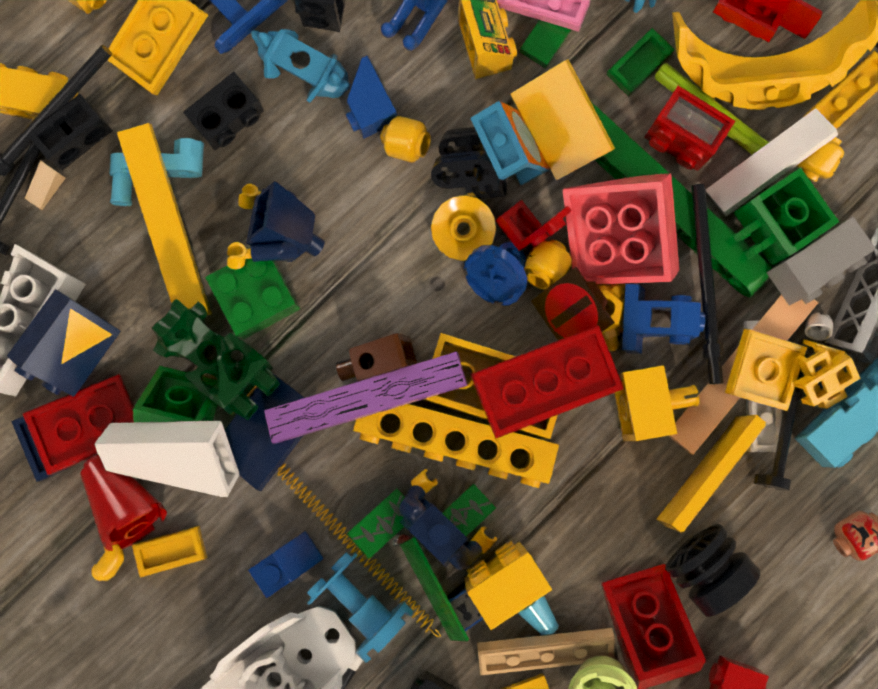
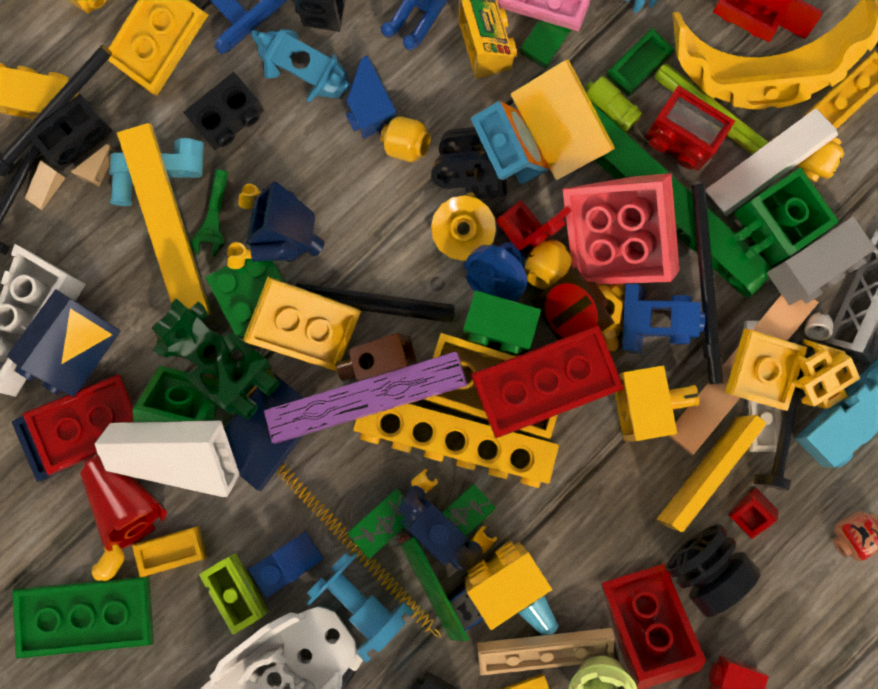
(82, 617): none -> green tile
(95, 166): none -> tan piece
(210, 228): none -> green piece
(234, 593): none -> lime brick
(301, 324): none -> yellow tile
(387, 304): none -> black axle
(501, 323): none -> green brick
(613, 103): none -> lime piece
(754, 513): none -> red slope

